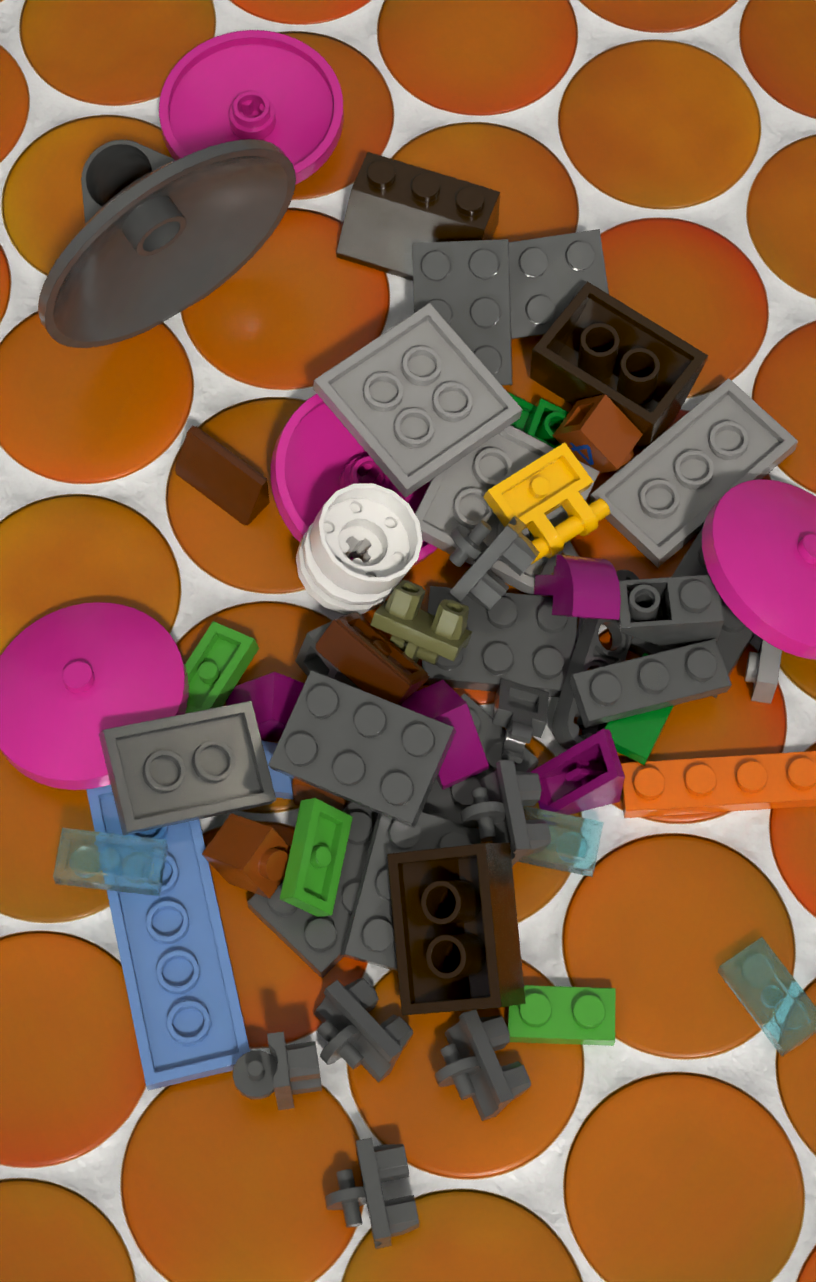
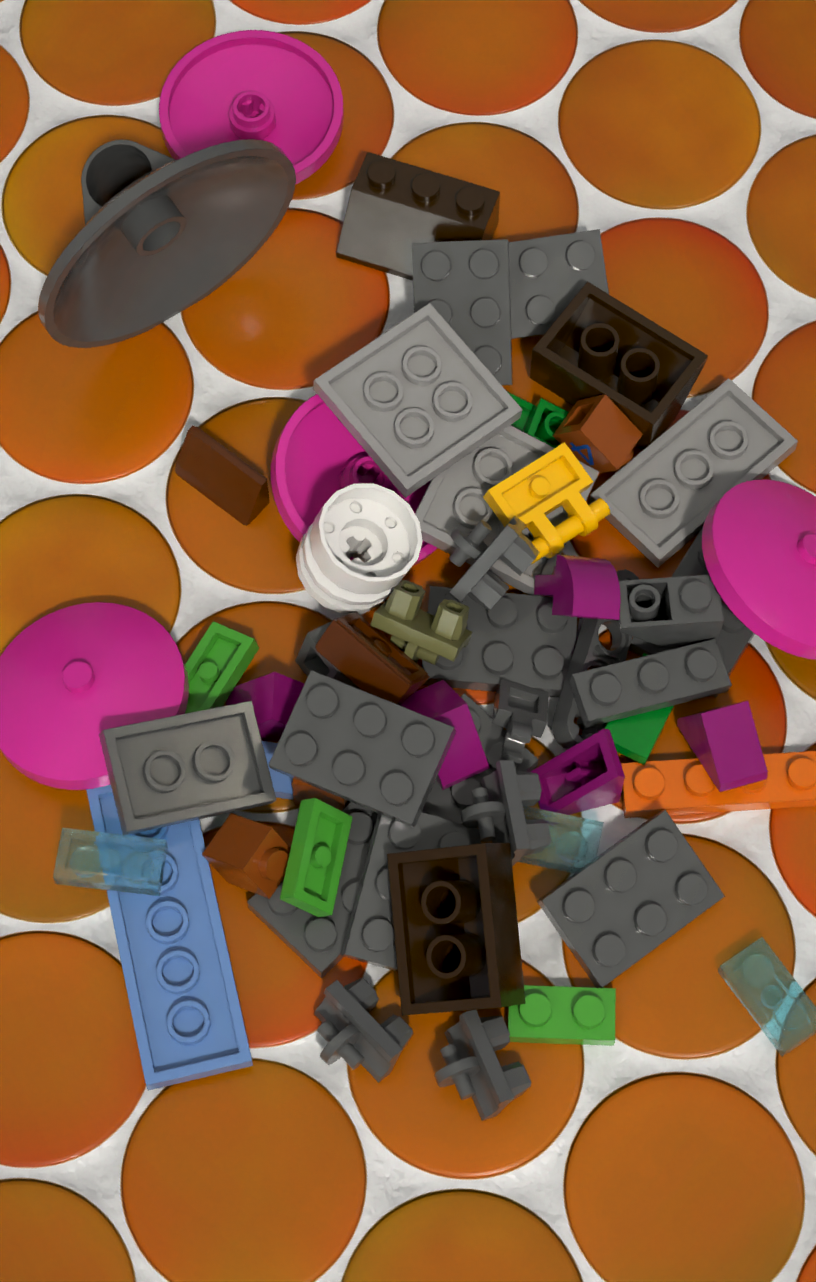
(284, 1071): dark grey hips -> none
(376, 1166): dark grey hips -> none
(630, 899): none -> dark grey plate
(726, 744): none -> magenta slope
(763, 672): light grey plate -> none

